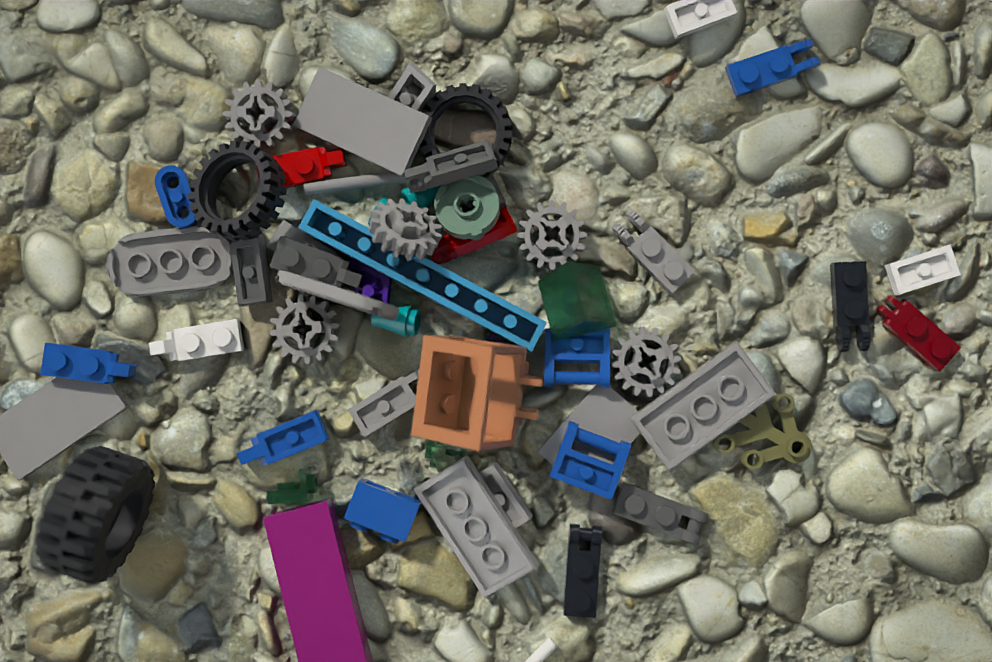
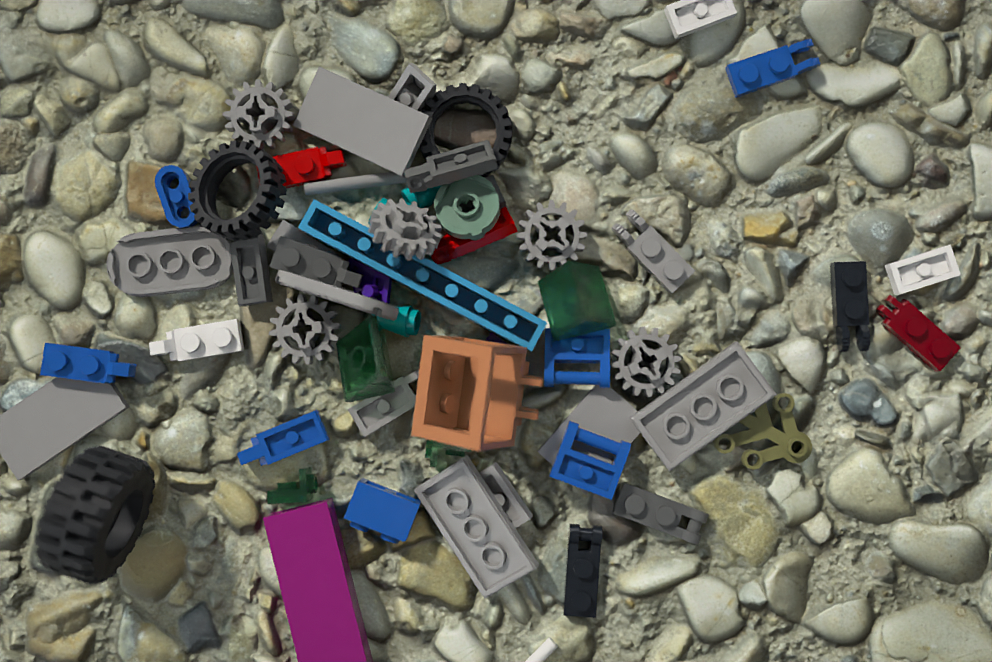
(365, 362): none -> clear green slope

